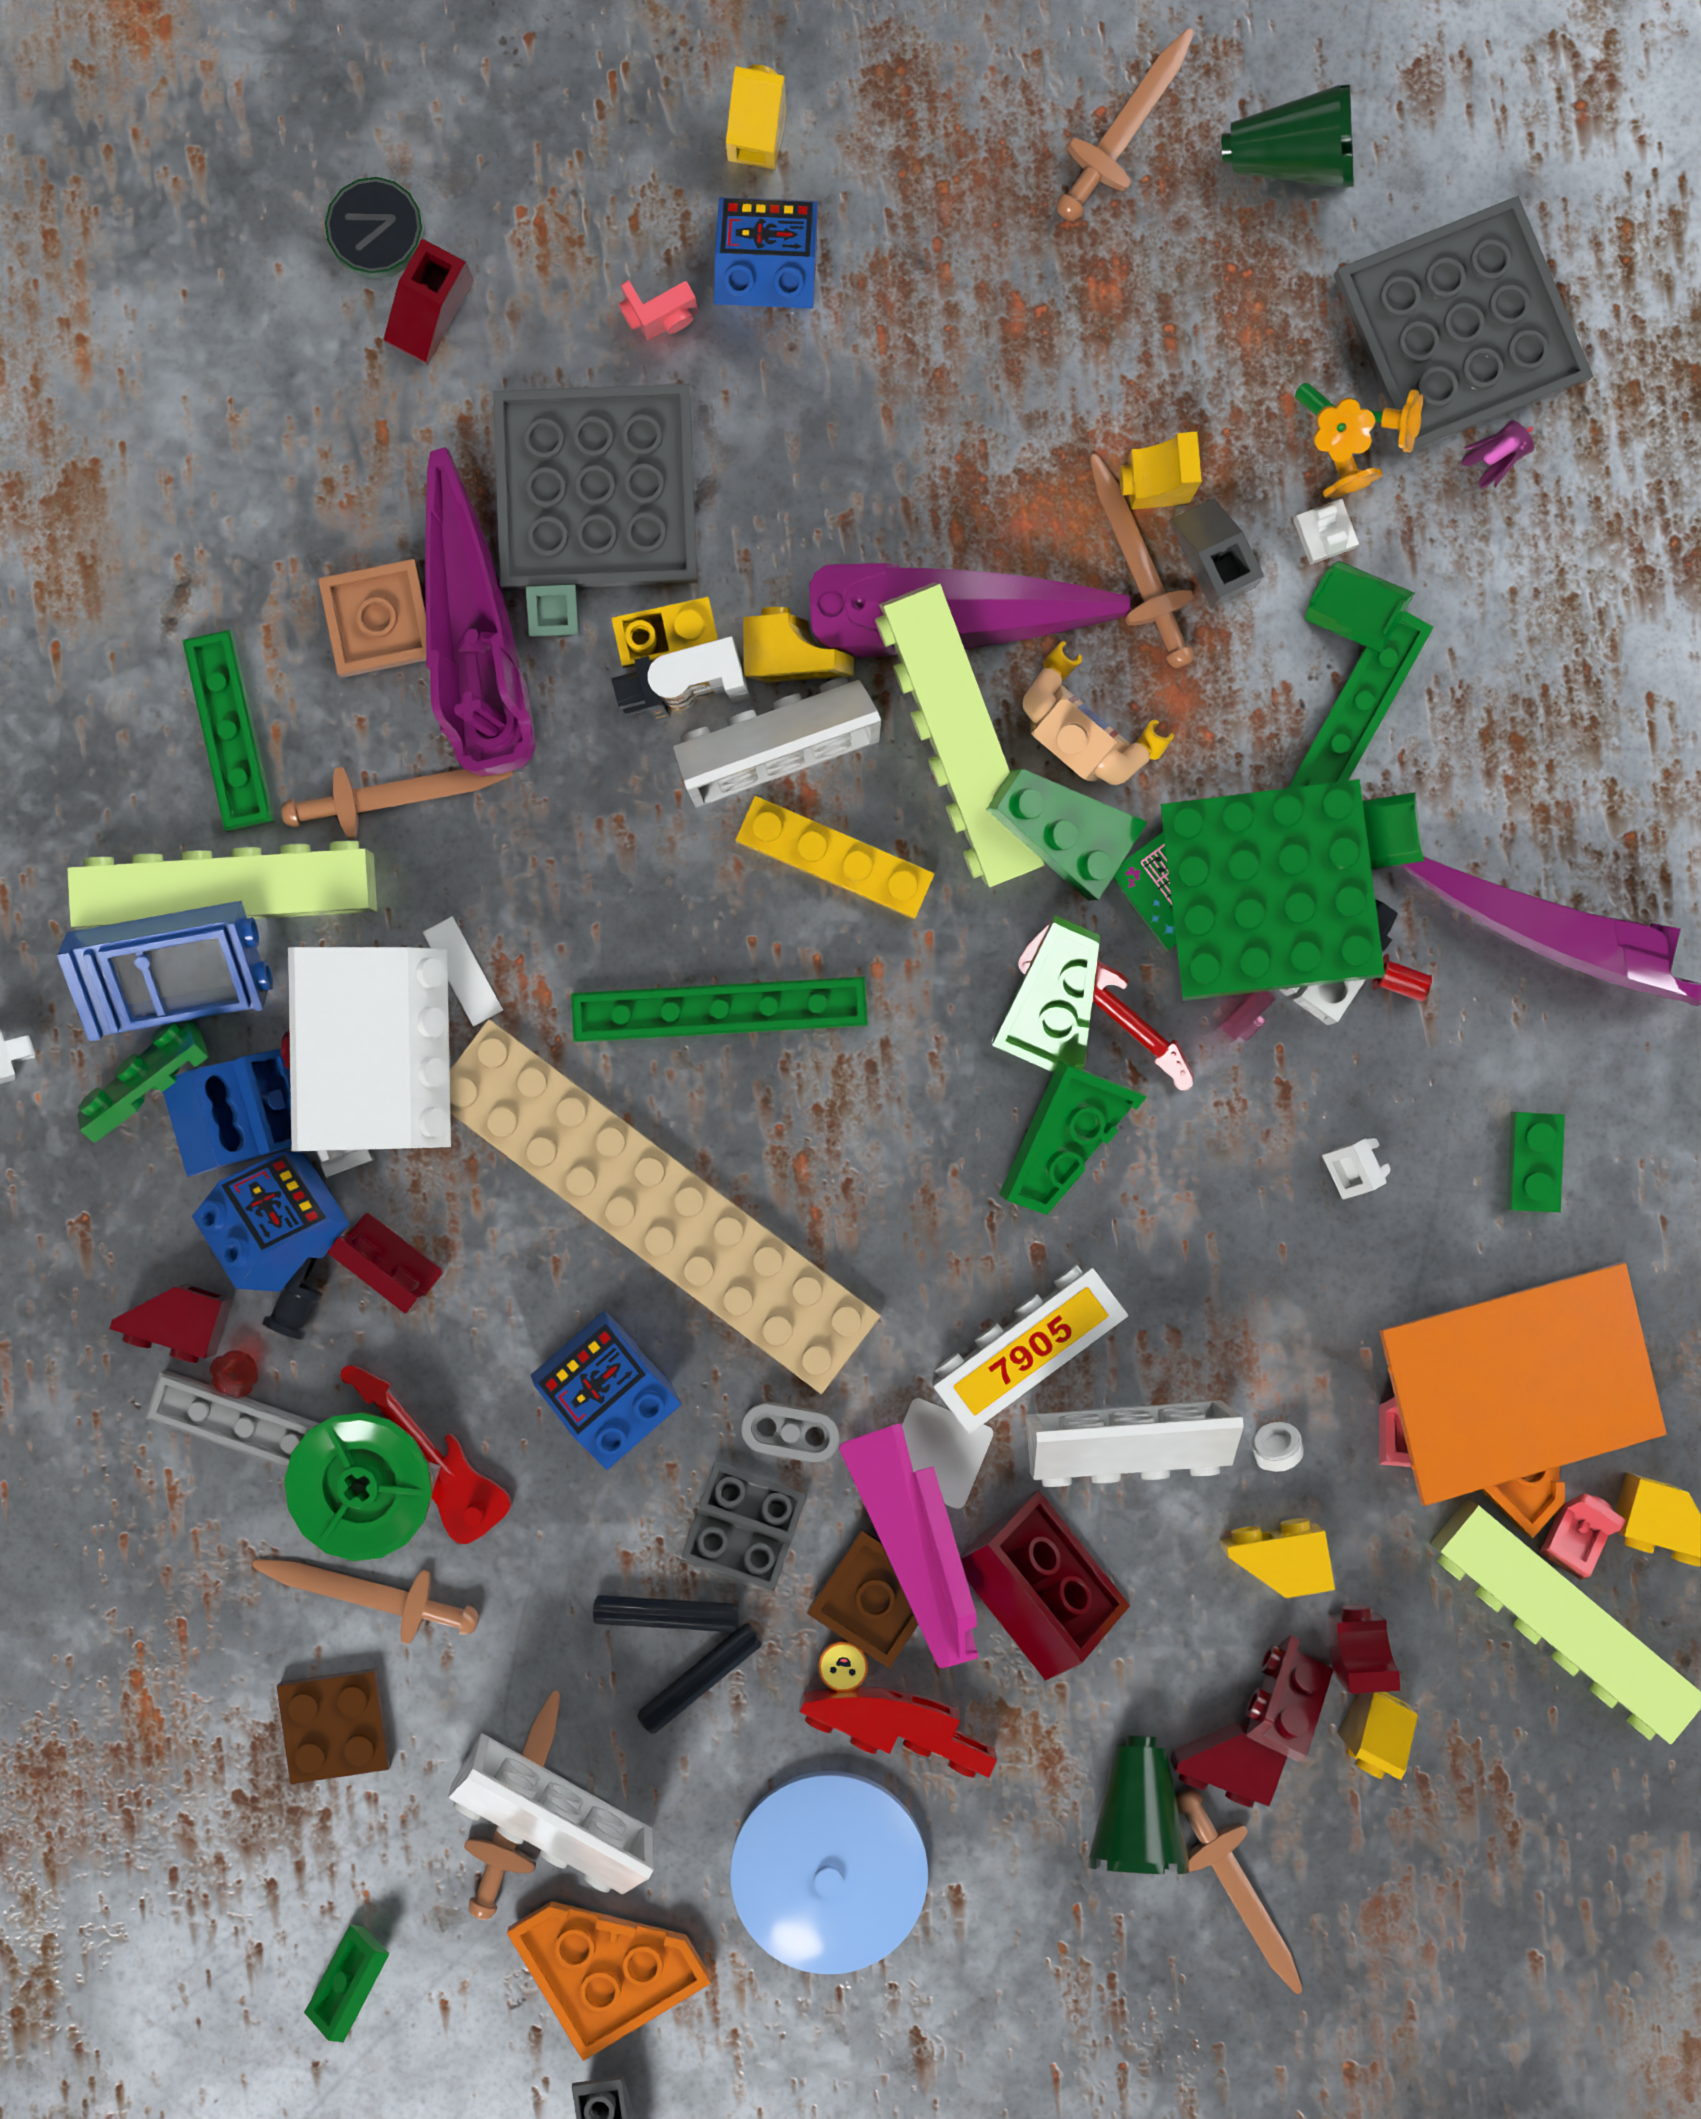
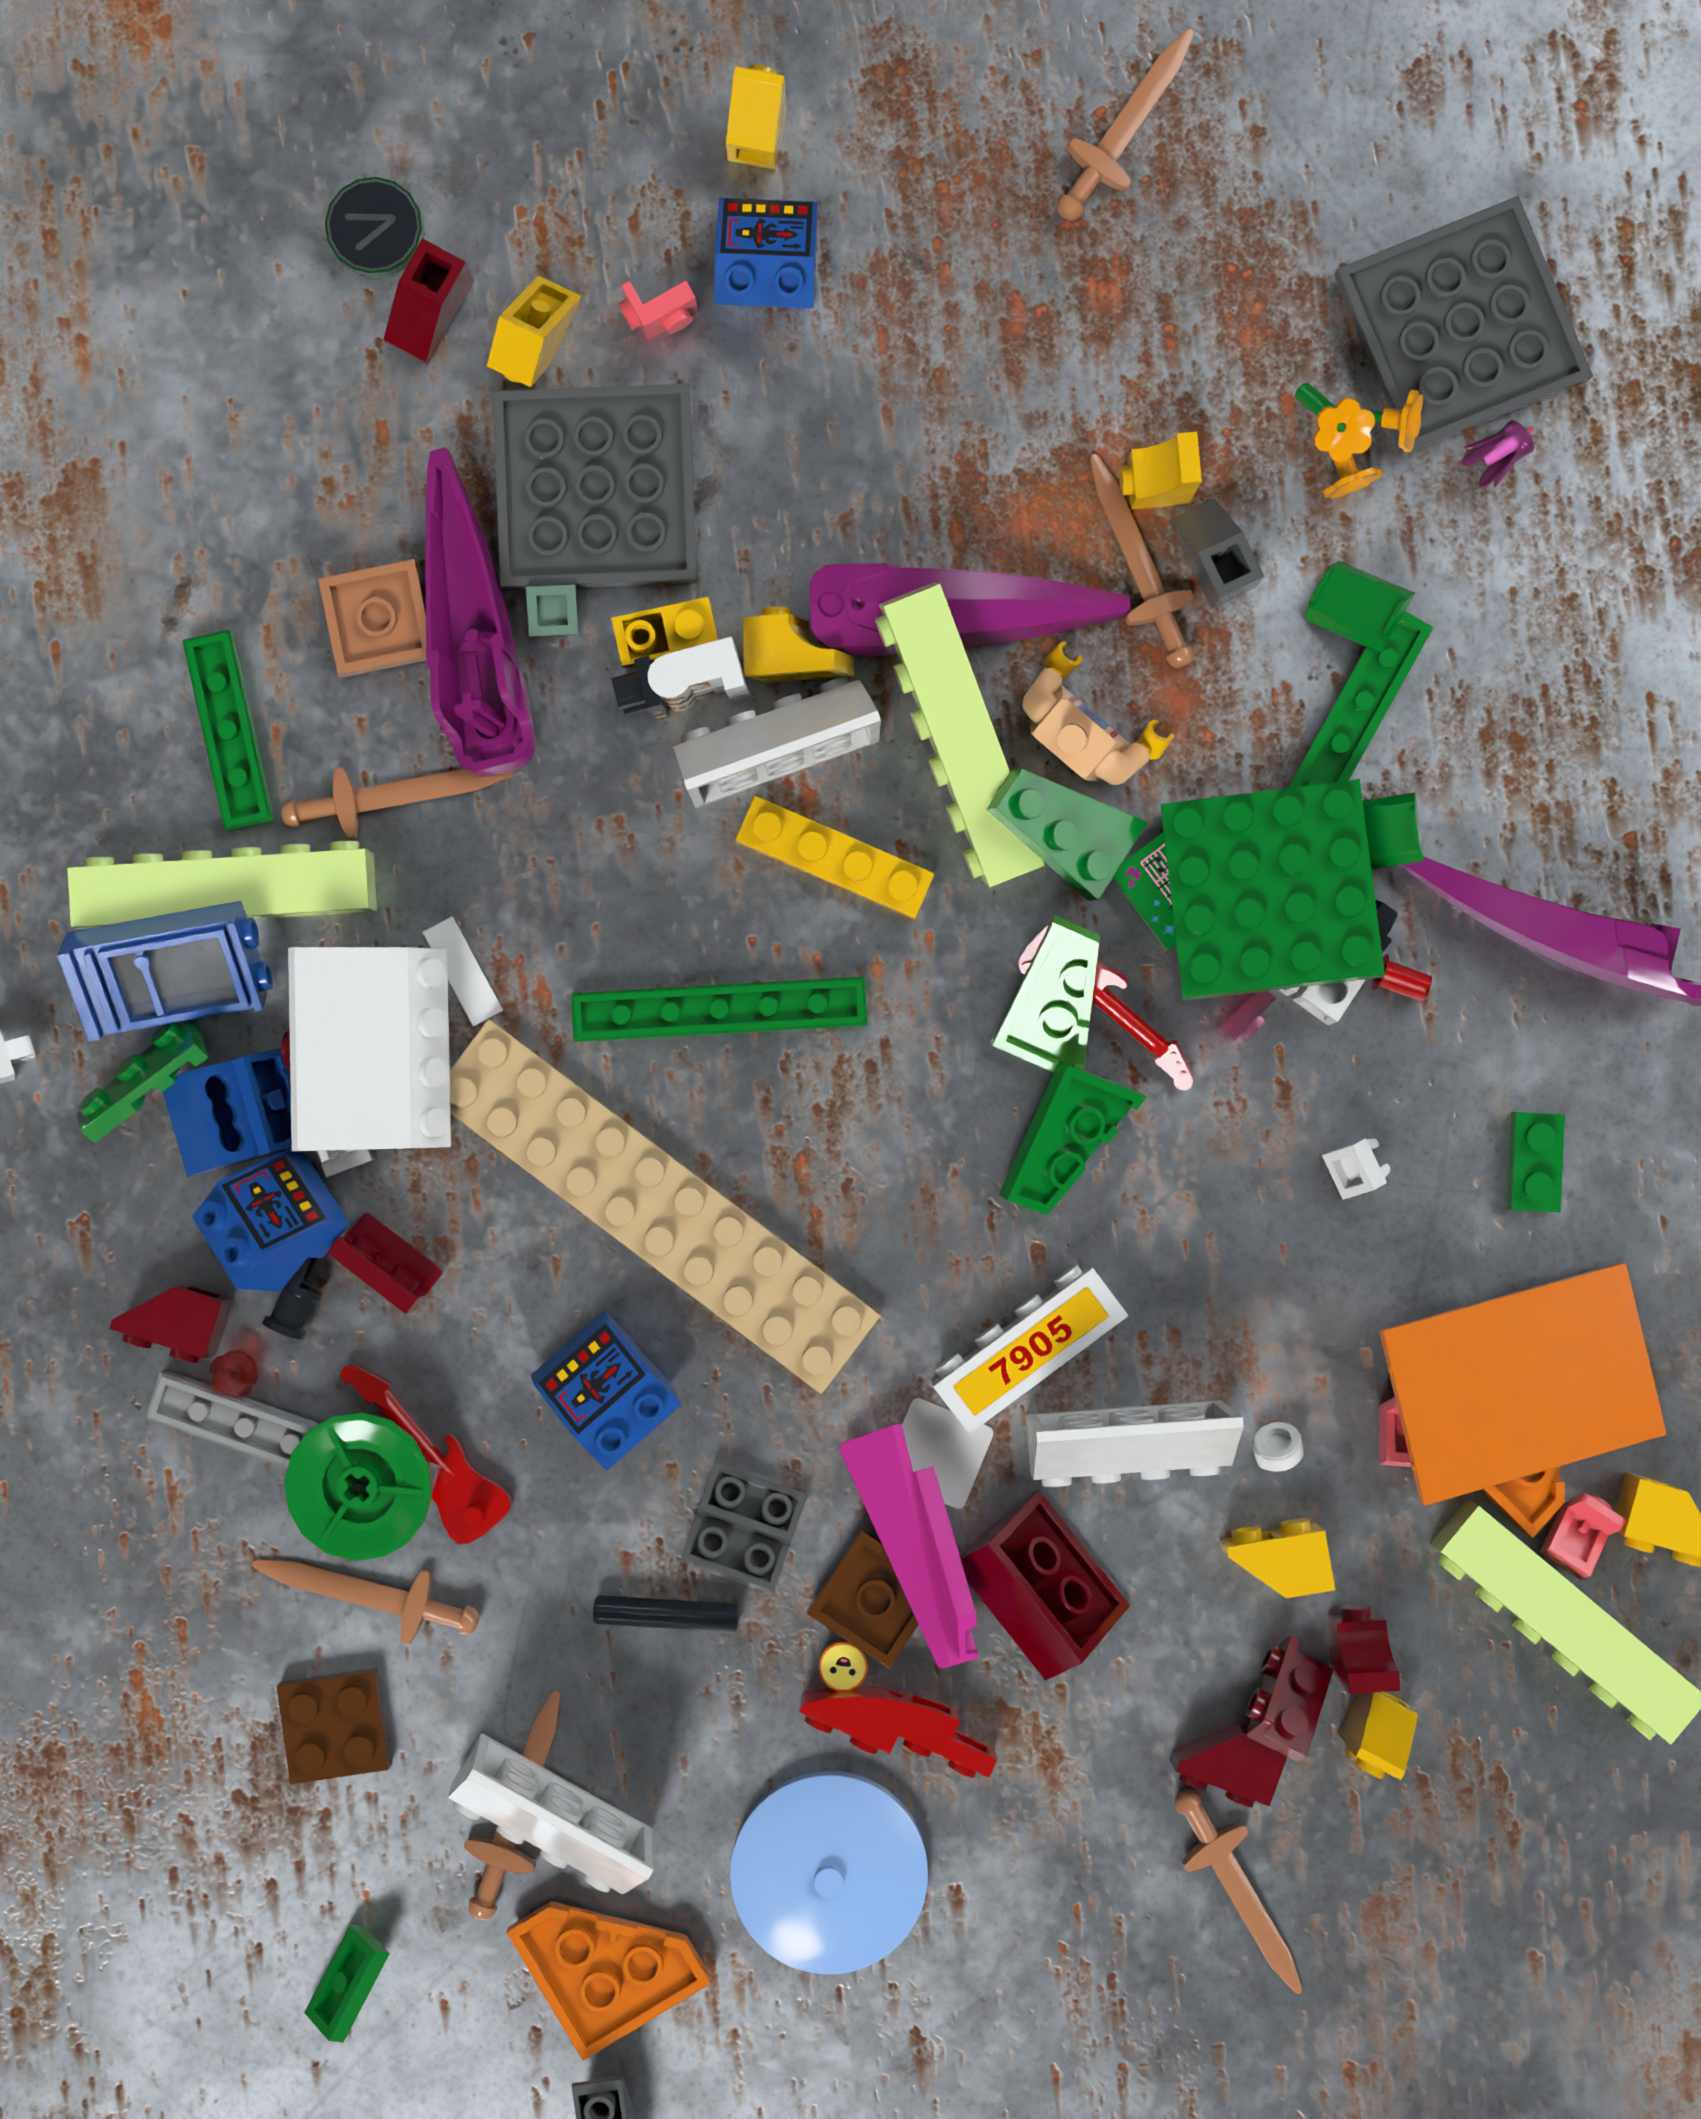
(532, 331): none -> yellow slope
(699, 1678): black axle -> none
(790, 1432): light grey plate -> none
(1139, 1813): dark green cone -> none
(1296, 141): dark green cone -> none
(1326, 531): white tile -> none

